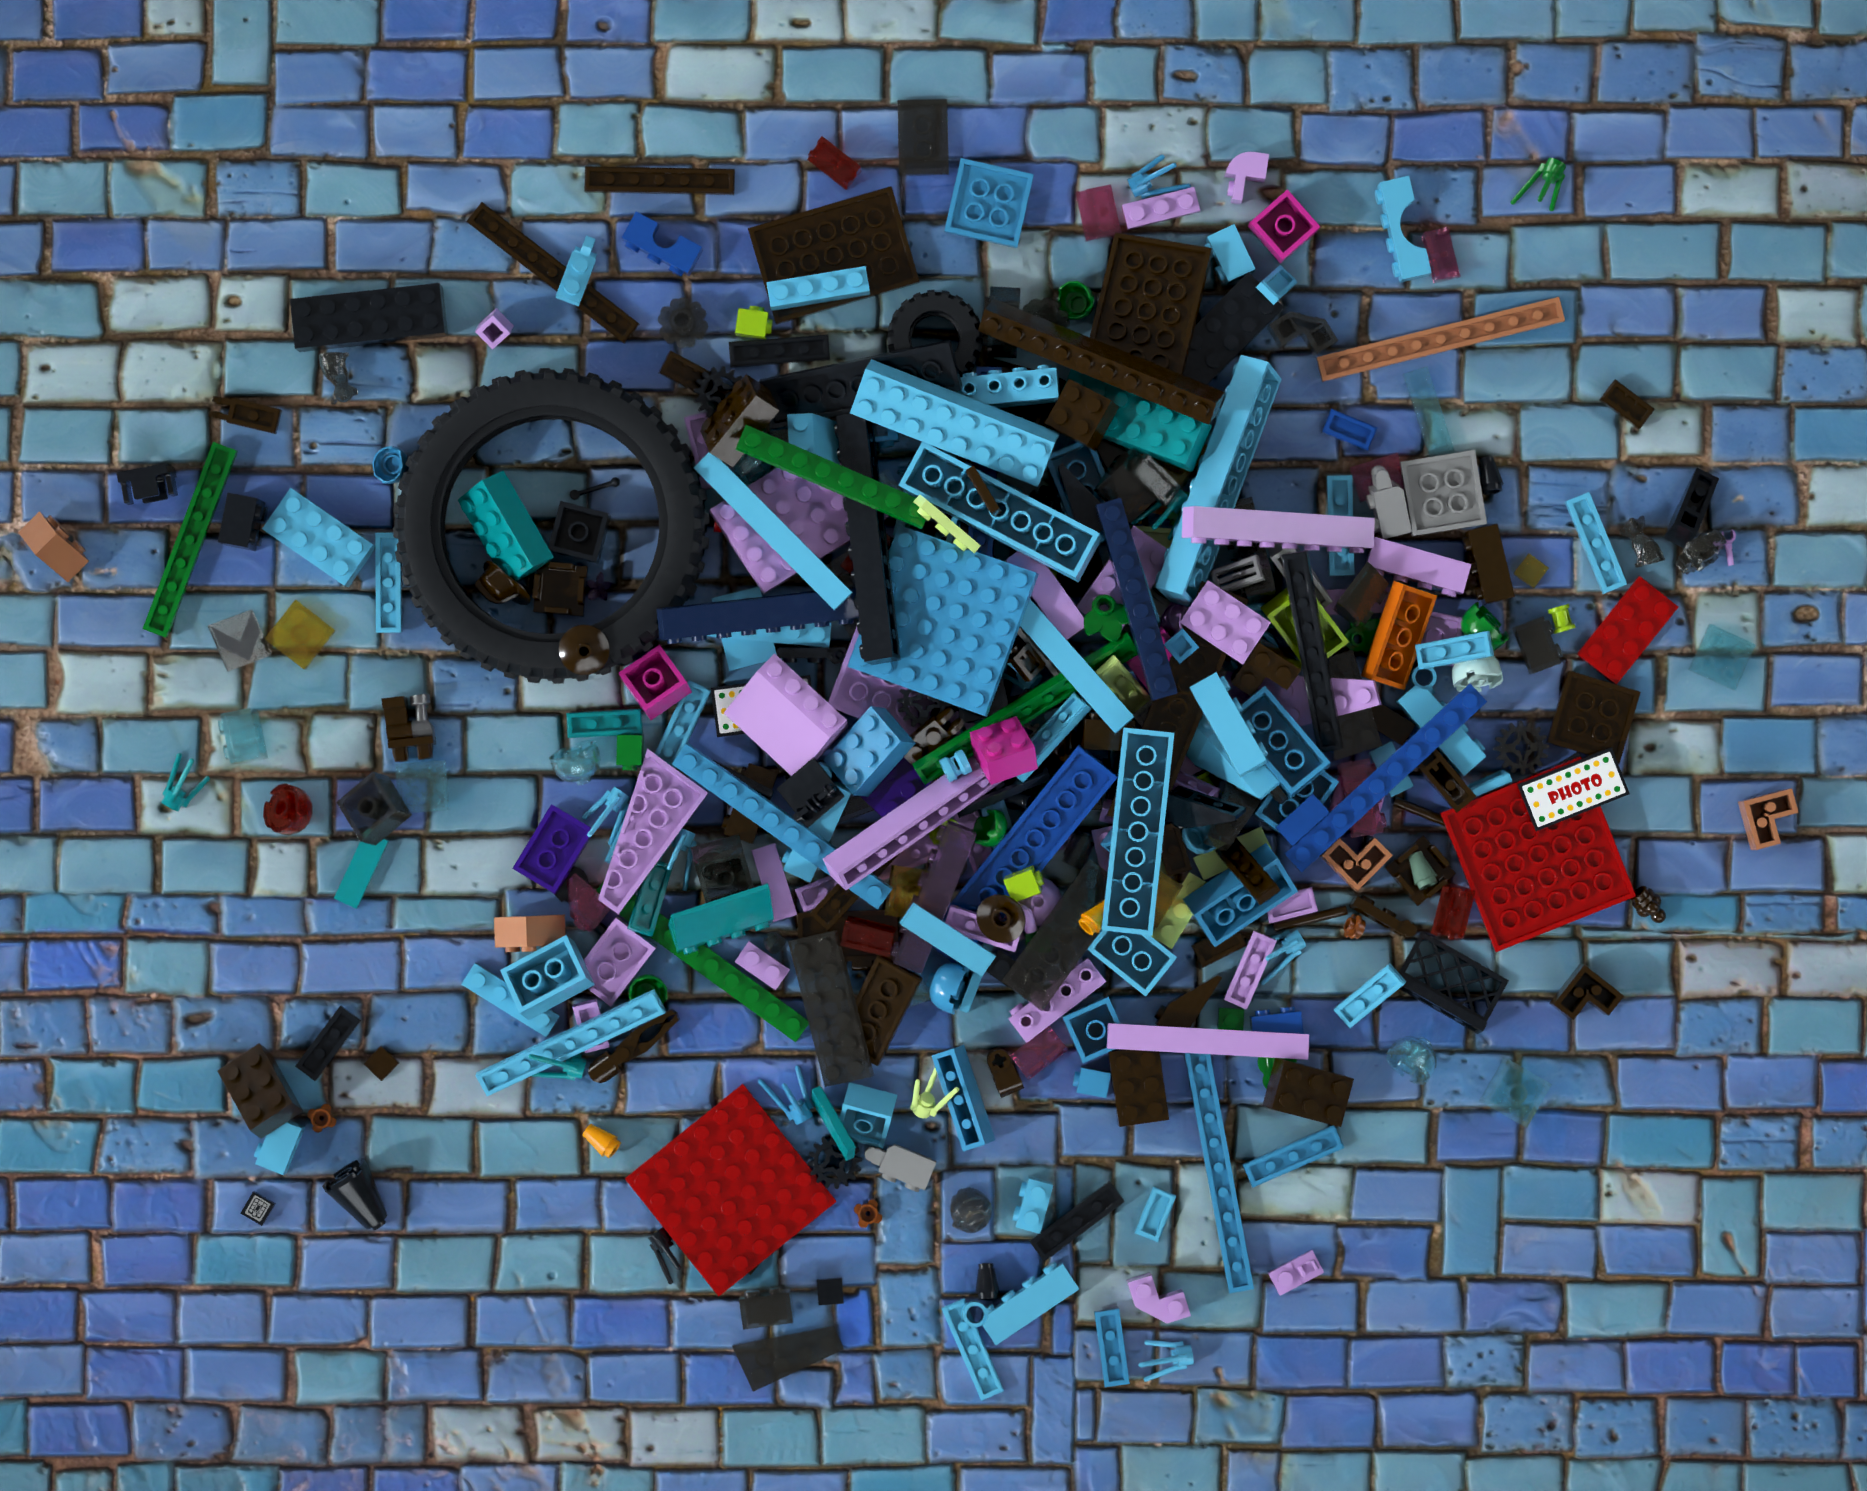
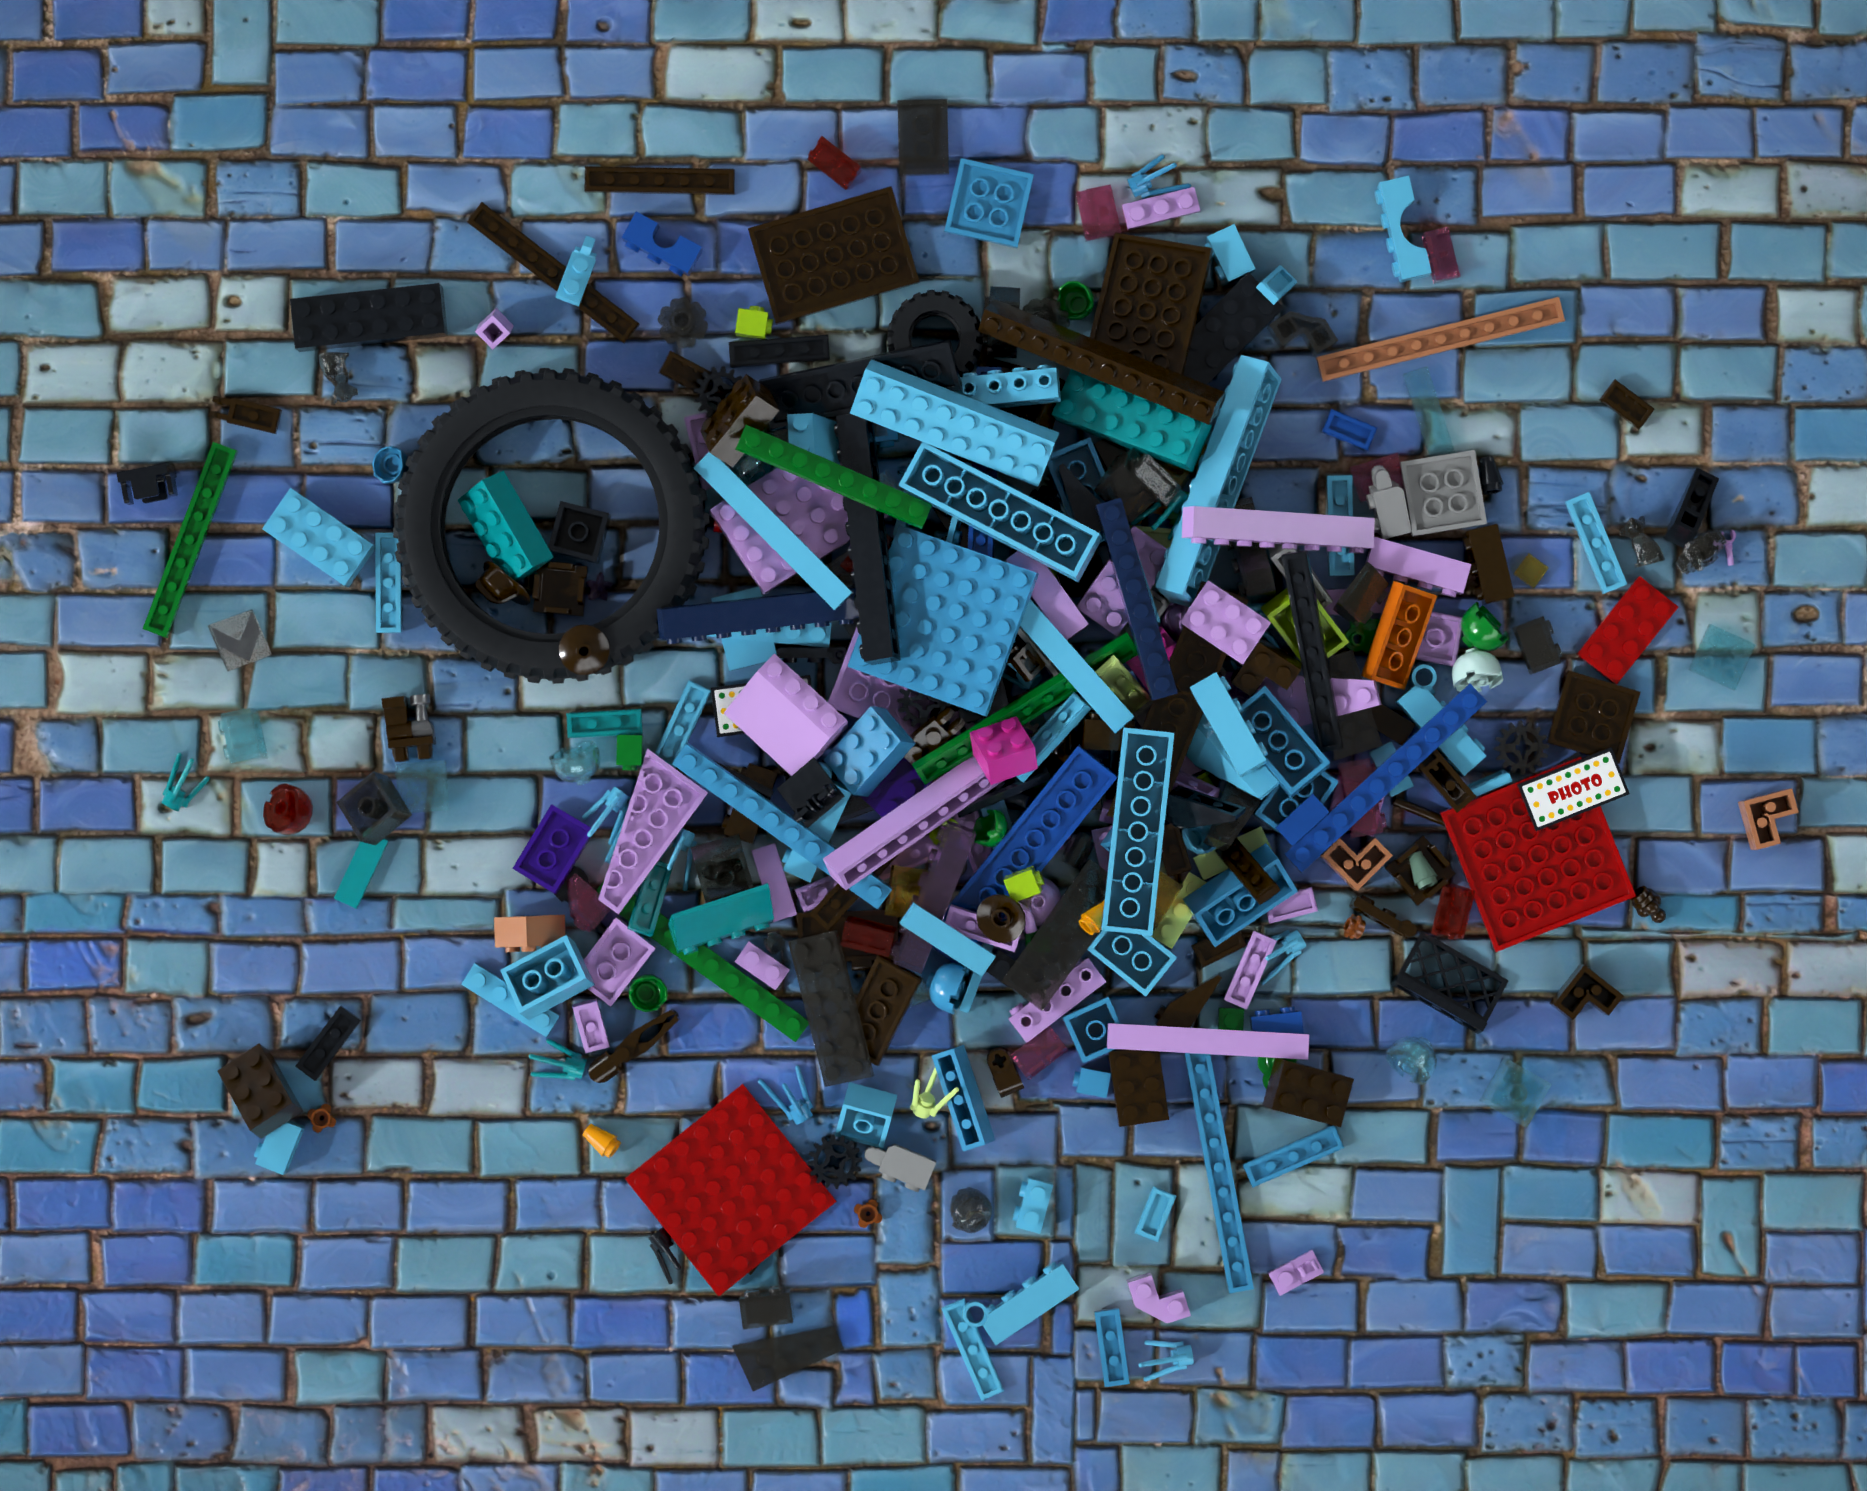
(52, 546): nougat brick -> none
(242, 522): black brick -> none
(258, 1208): tile -> none
(300, 634): clear yellow plate -> none
(358, 1194): black cone -> none
(381, 1063): dark brown tile -> none
(571, 1042): medium azure tile -> none
(575, 494): black hinge -> none
(655, 682): dark pink brick -> none
(818, 288): medium azure brick -> none
(830, 1291): black tile -> none
(833, 1123): teal tile -> none
(945, 525): yellowish green plate -> none
(950, 768): medium azure wheel -> none
(983, 491): dark brown tile -> none
(986, 1284): black cone -> none
(1076, 1221): black plate -> none
(1082, 415): dark brown brick -> none
(1107, 622): green plate -> none
(1181, 646): dark azure plate -> none
(1234, 566): light grey tile -> none
(1245, 166): lavender brick -> none
(1278, 795): clear smoke tile -> none
(1283, 226): dark pink brick -> none
(1310, 918): dark brown bar -> none
(1369, 995): medium azure tile -> none
(1454, 650): medium azure tile -> none
(1552, 173): green plant -> none
(1561, 618): lime bush -> none

